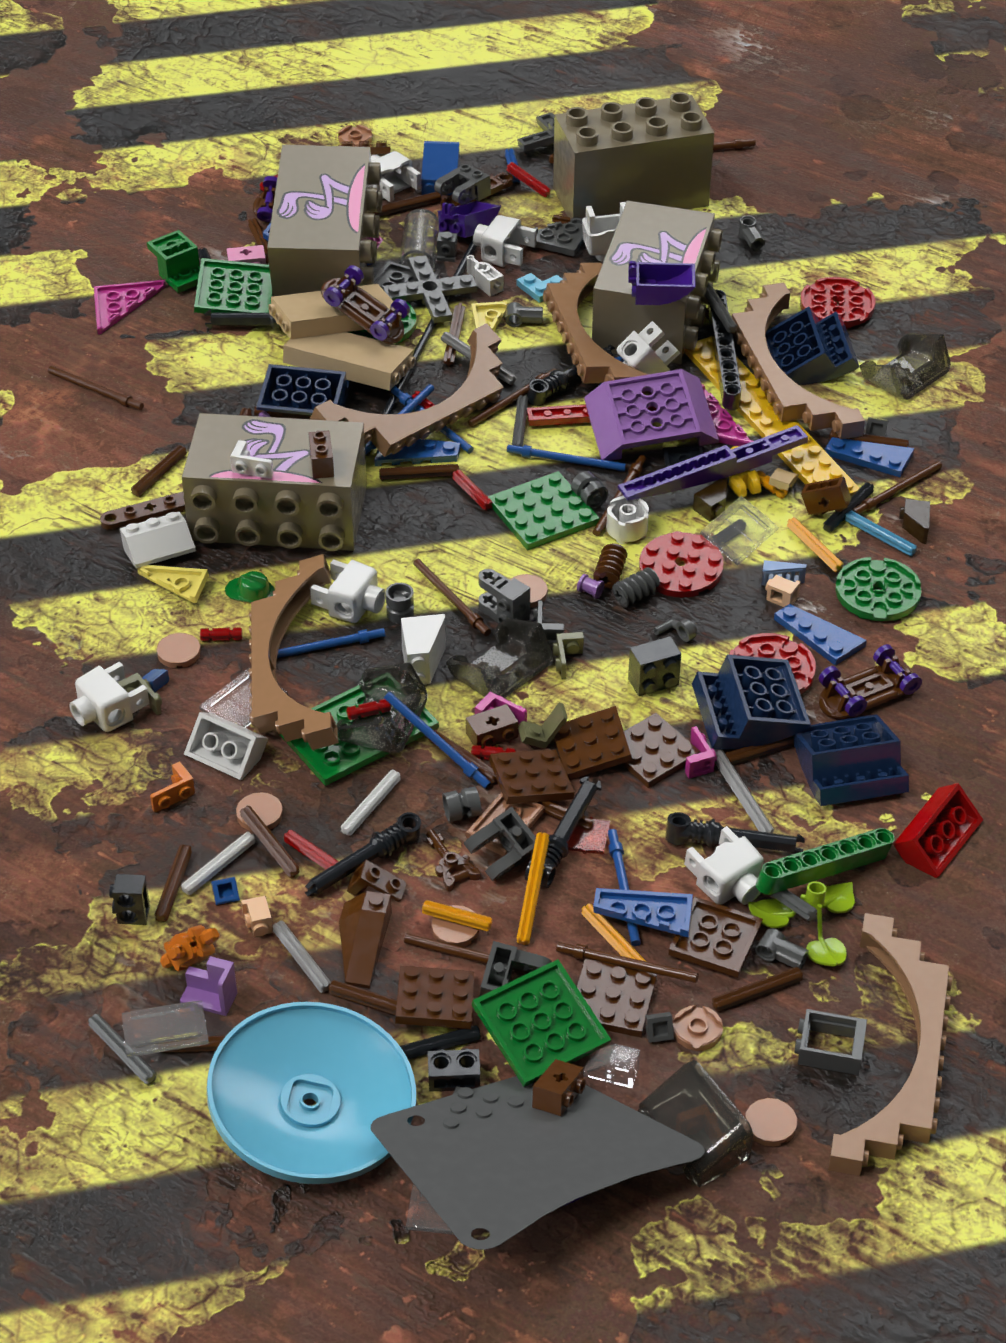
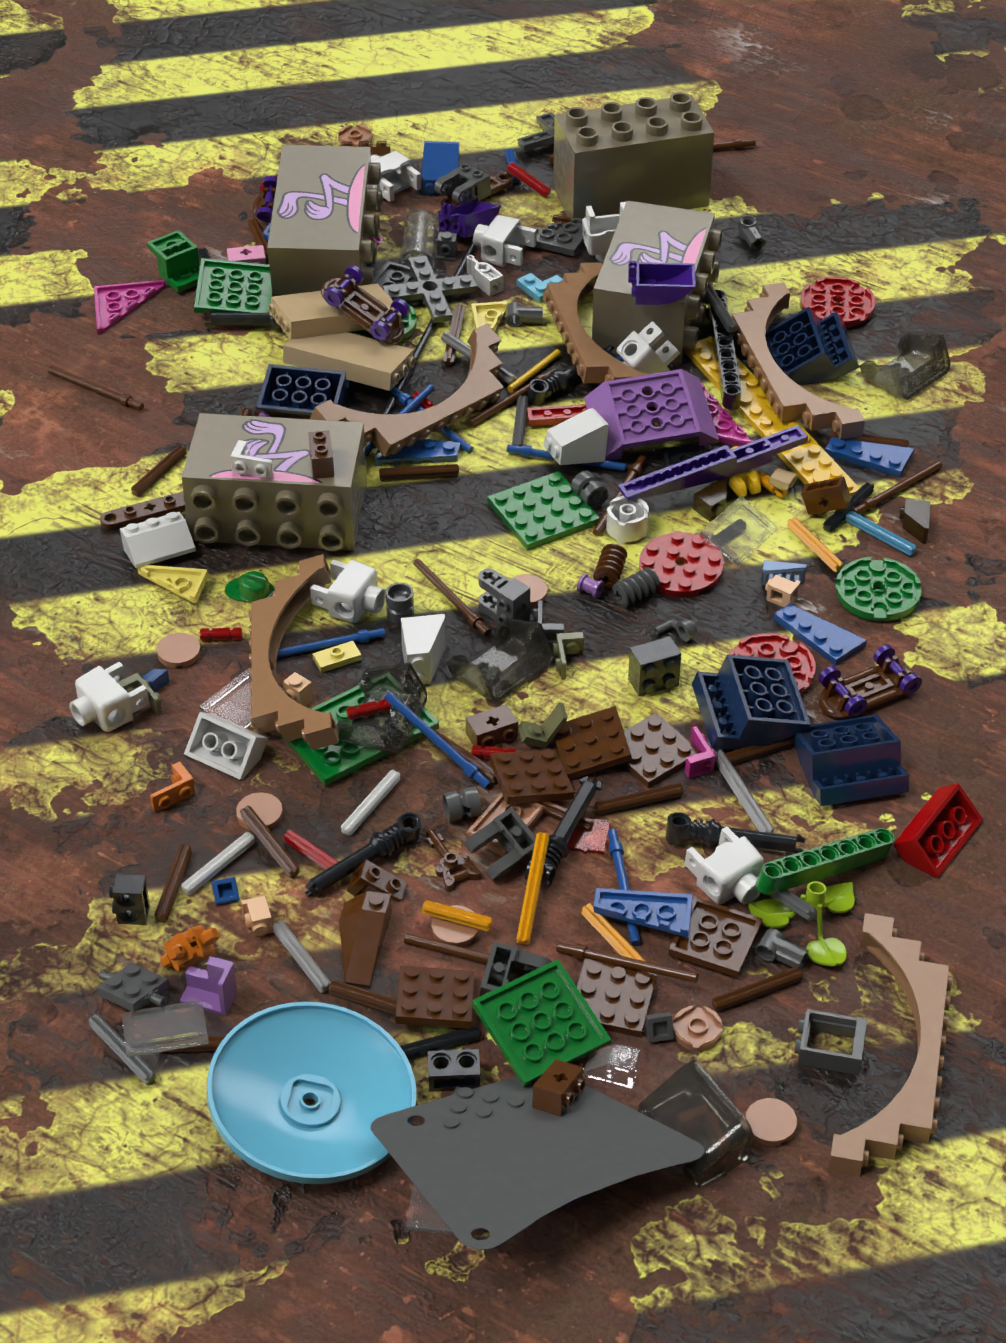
(133, 987): none -> dark grey plate
(298, 689): none -> light nougat brick
(337, 656): none -> light yellow plate
(410, 203): reddish brown axle -> none
(472, 490): red axle -> none
(492, 701): dark pink bracket -> none
(533, 371): none -> yellow bar
(578, 439): none -> white slope
(638, 799): none -> reddish brown axle
(876, 426): dark grey tile -> none

